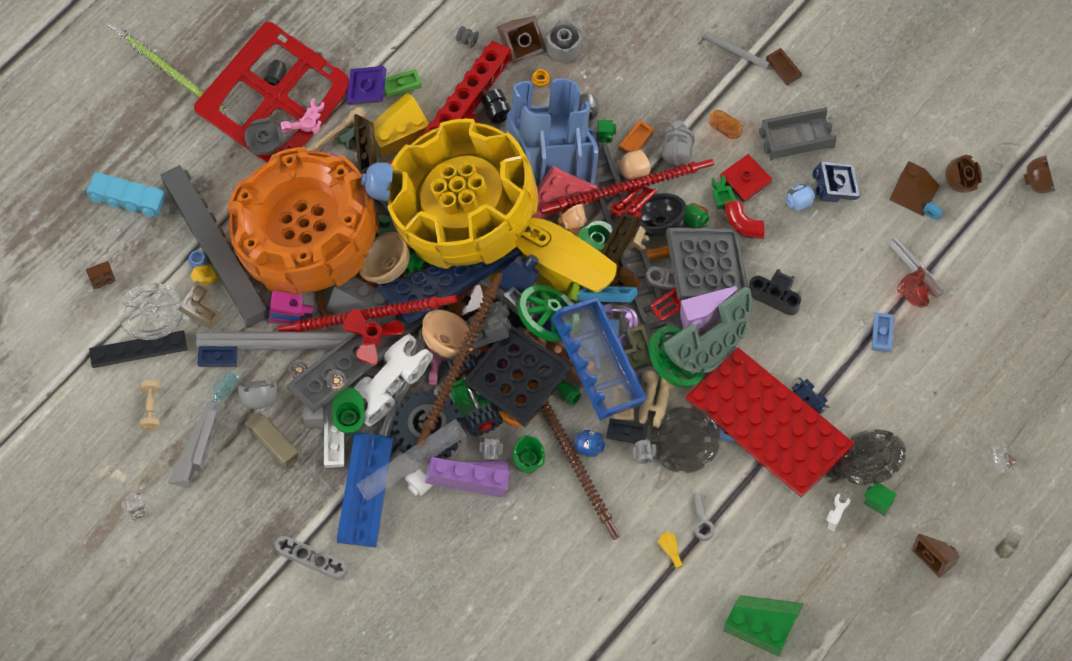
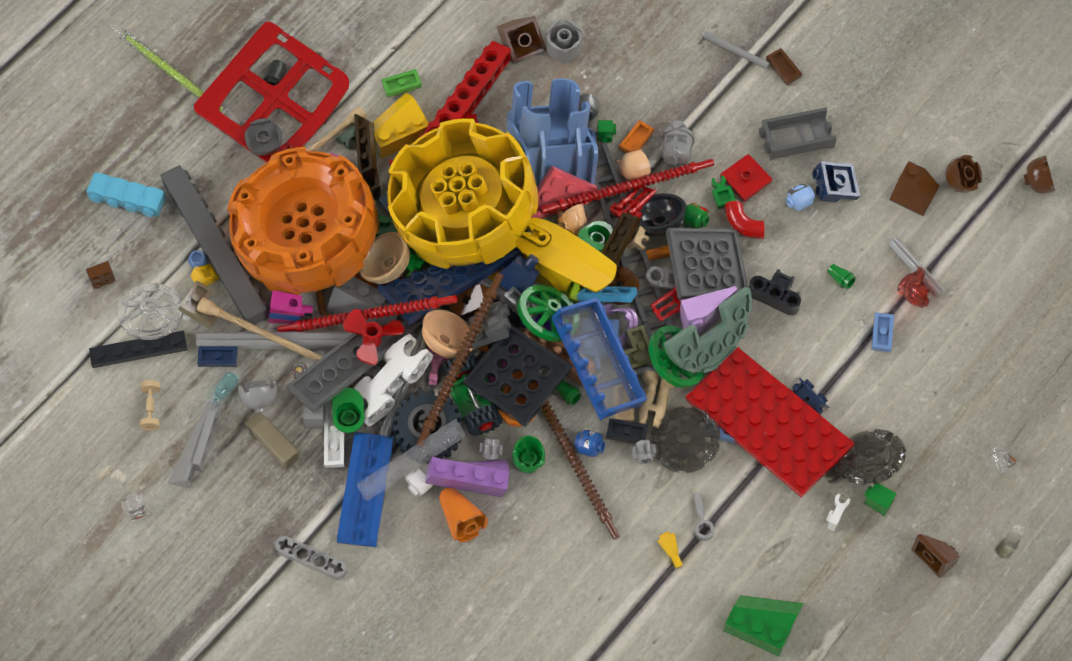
(208, 307): none -> tan hose
(307, 123): bright pink piece -> none
(335, 379): clear tile -> none
(366, 85): dark purple plate -> none
(378, 180): medium blue cylinder -> none
(461, 515): none -> orange cone
(467, 36): dark grey bush -> none
(495, 105): black wheel -> none
(540, 73): light orange plate -> none
(727, 123): clear orange plate -> none
(842, 276): none -> green cone
(933, 211): dark azure tile -> none

